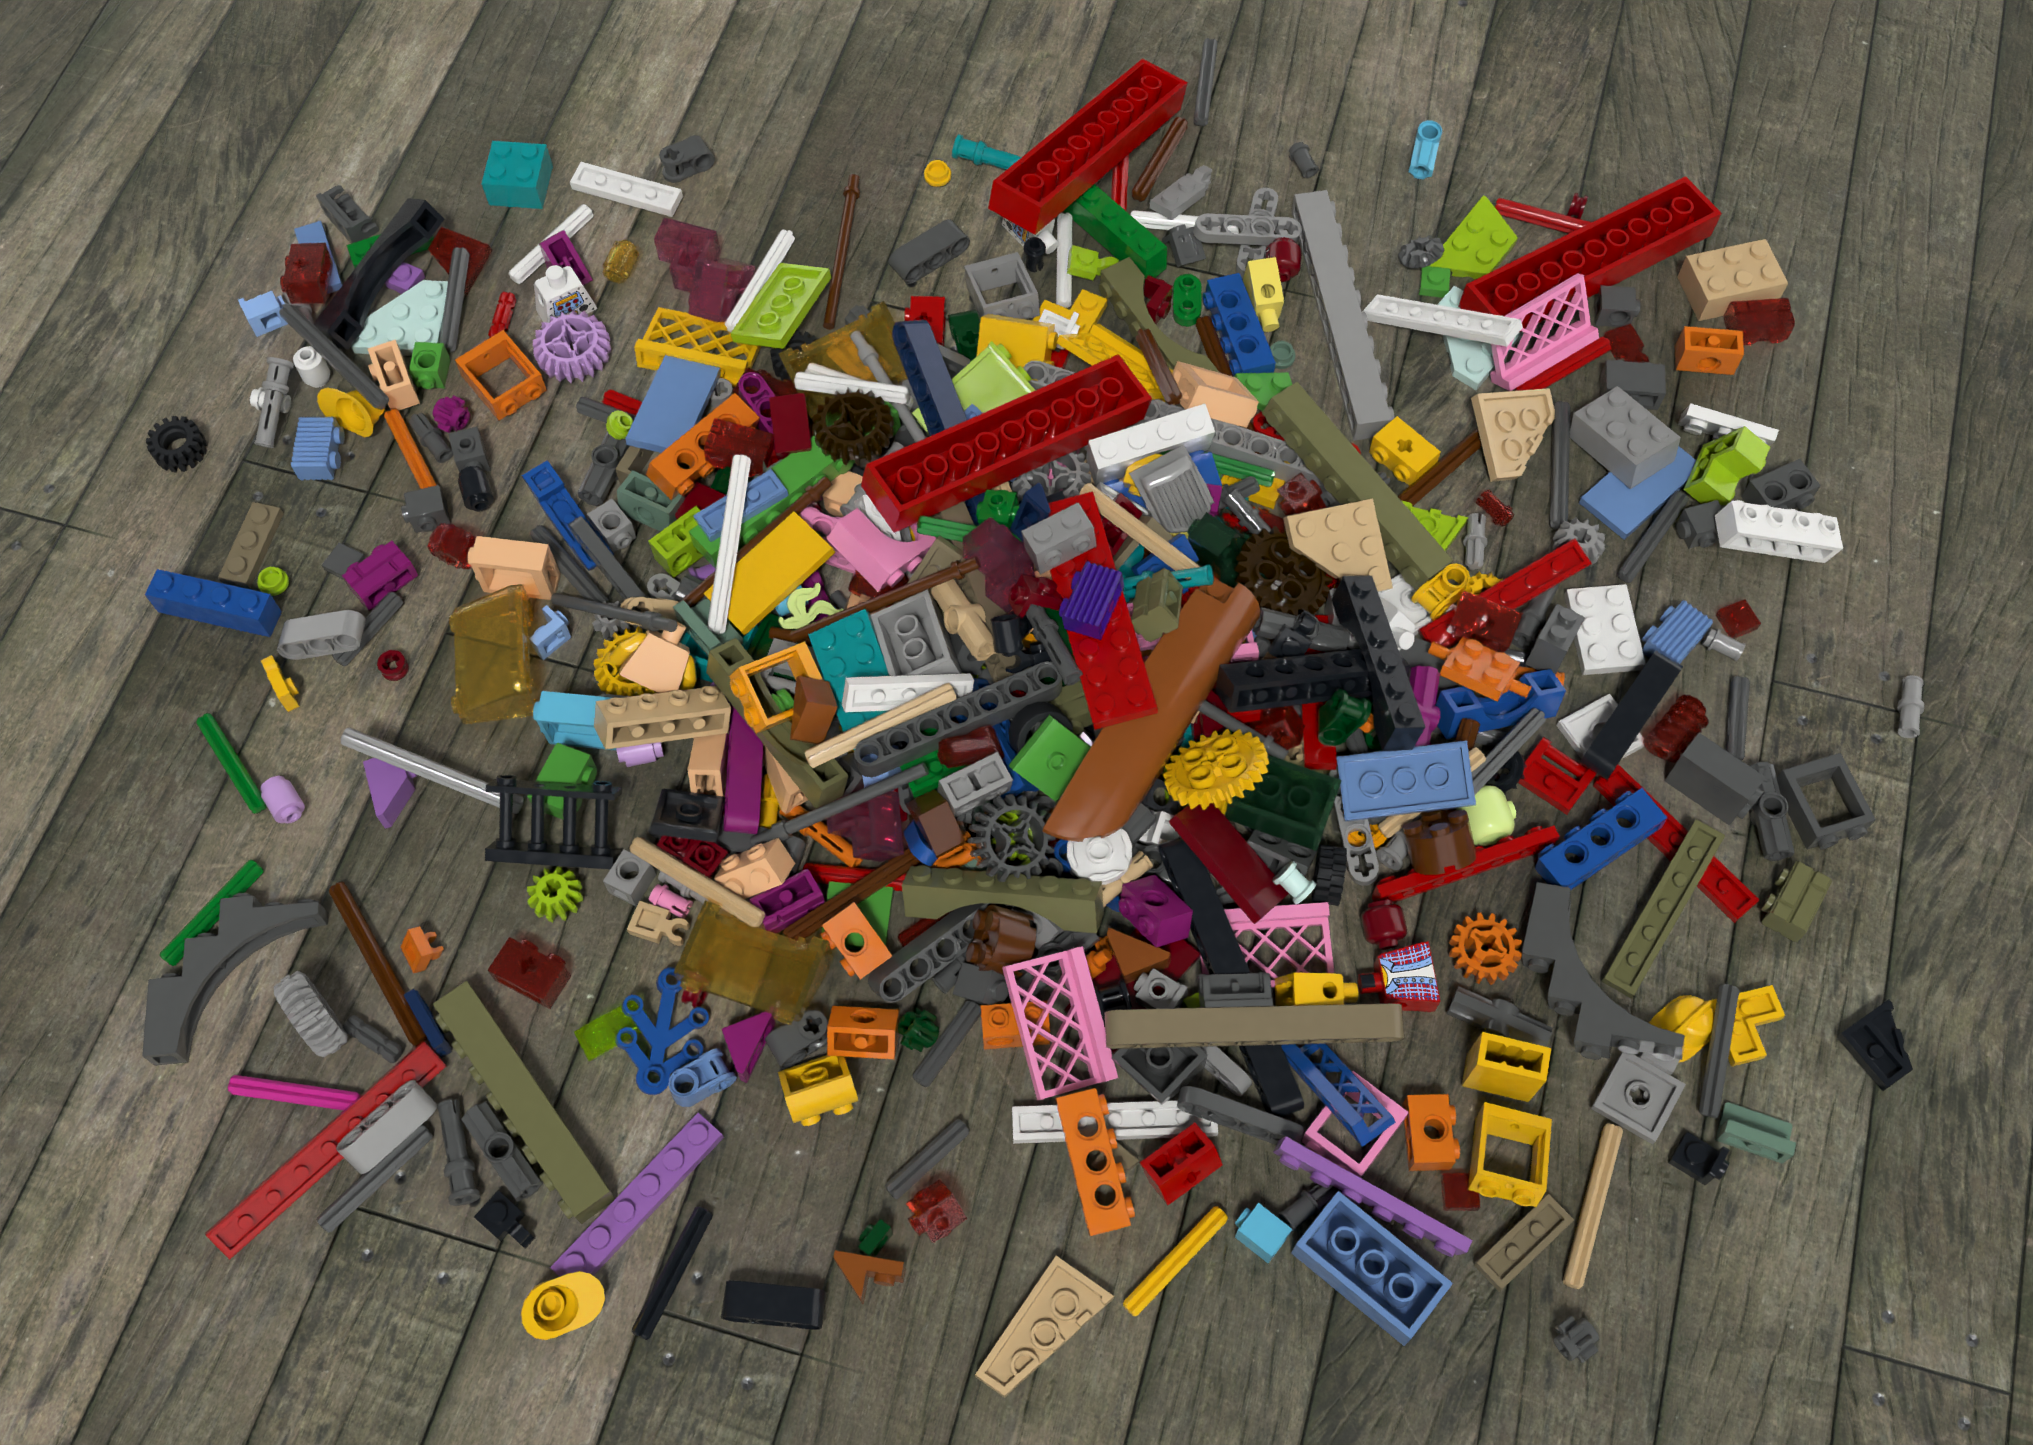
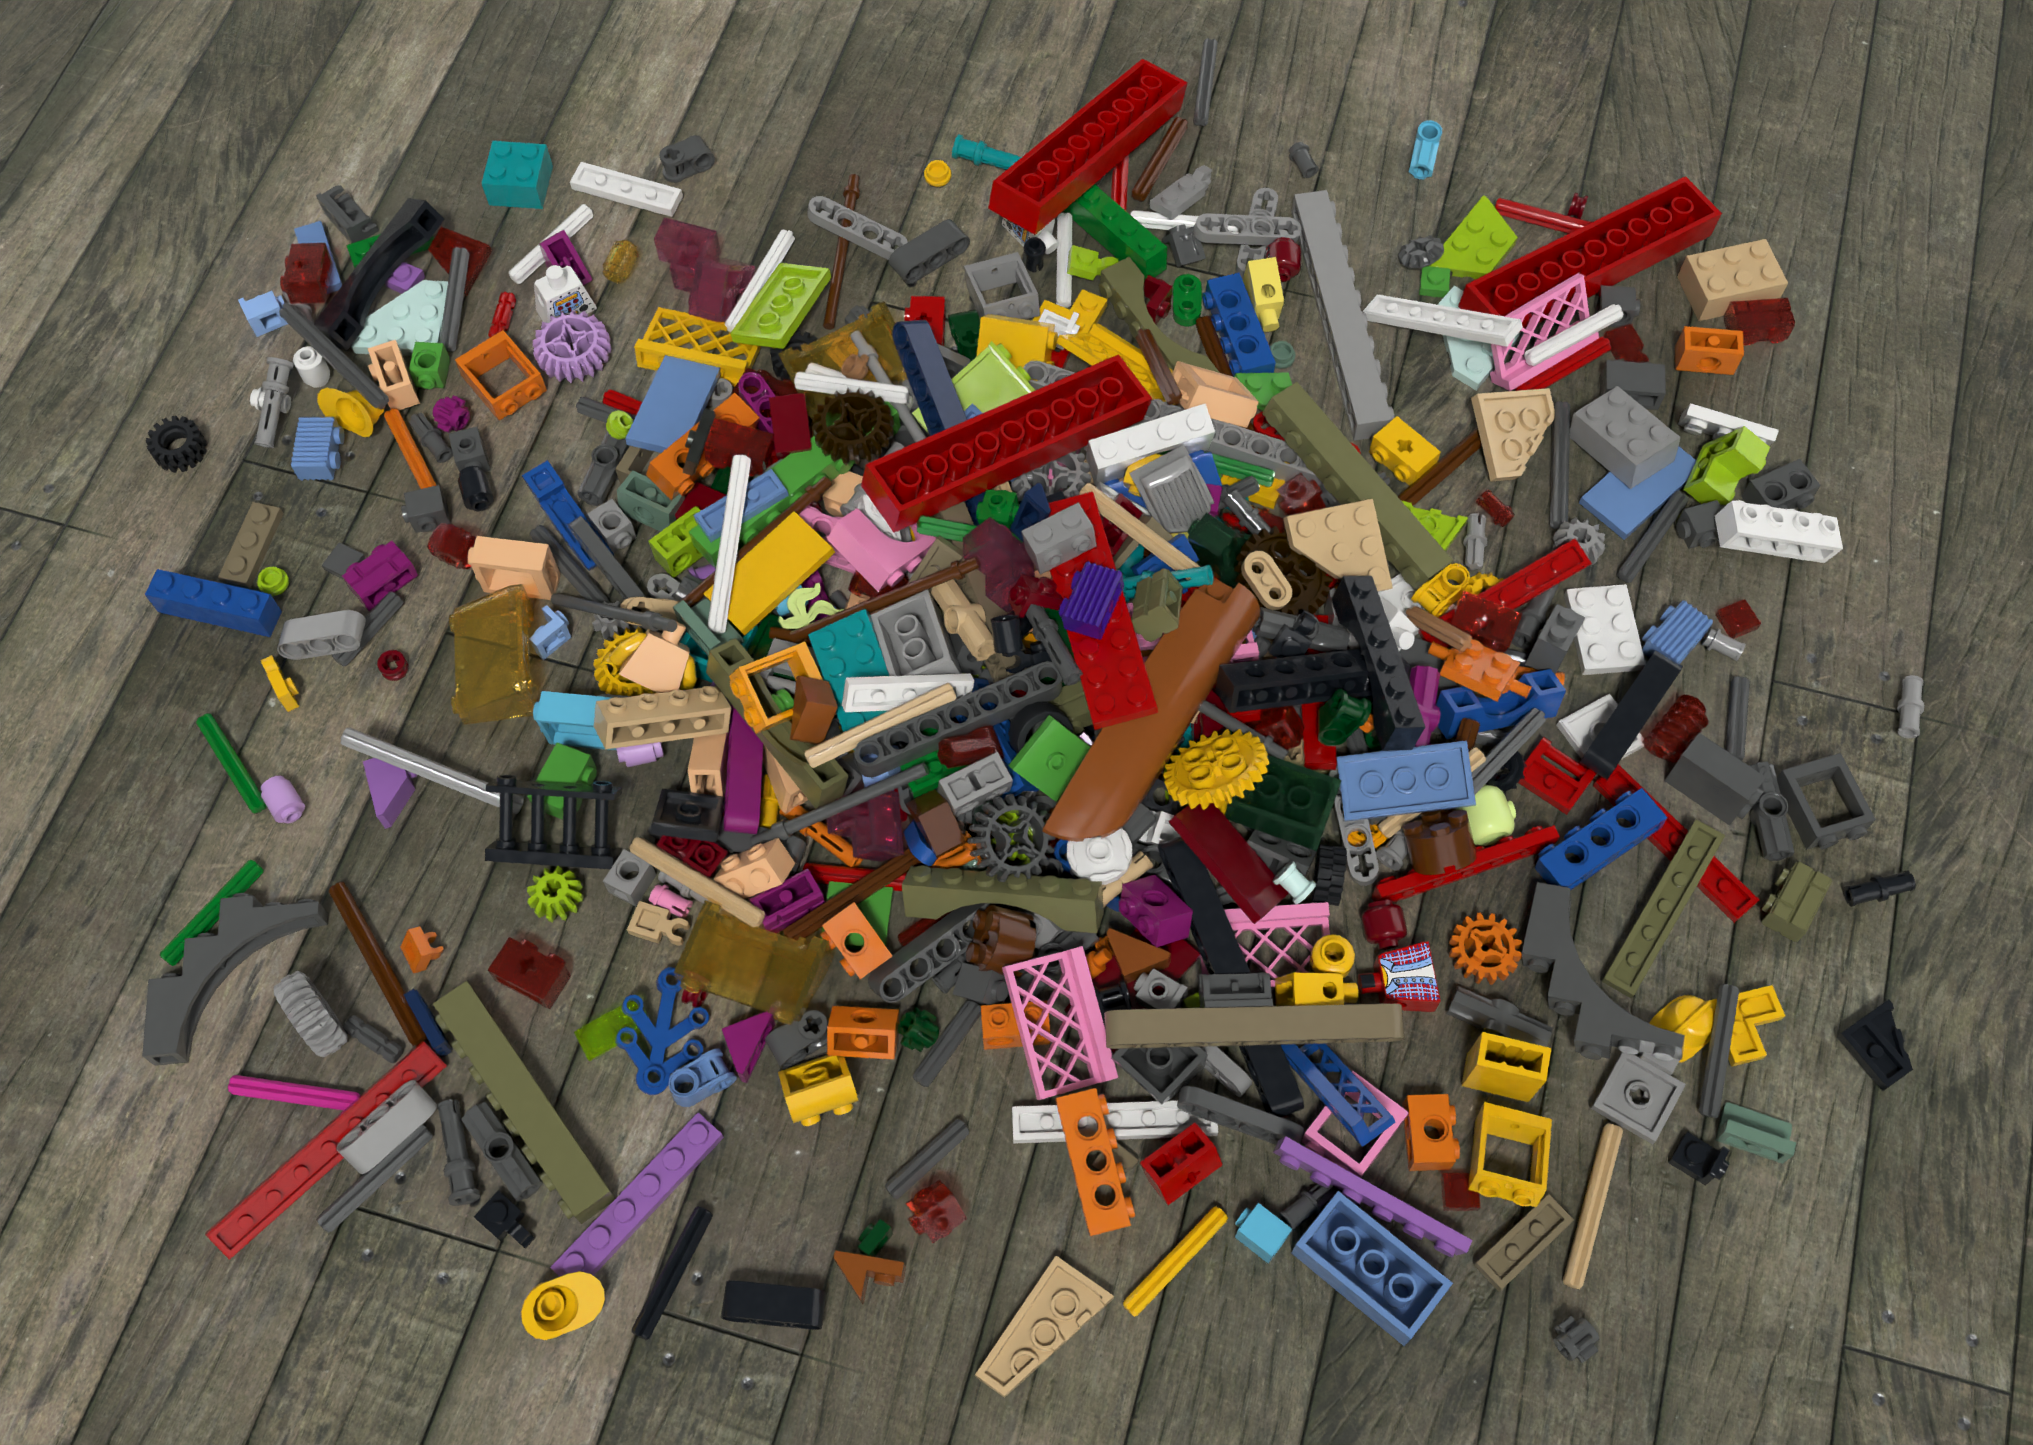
(696, 442): none -> pearl dark grey plate
(855, 232): none -> light grey beam
(855, 367): none -> medium nougat plate
(1268, 580): none -> tan plate
(1332, 955): none -> yellow head
(1439, 629): none -> medium nougat axle
(1573, 335): none -> white axle
(1879, 888): none -> black pin

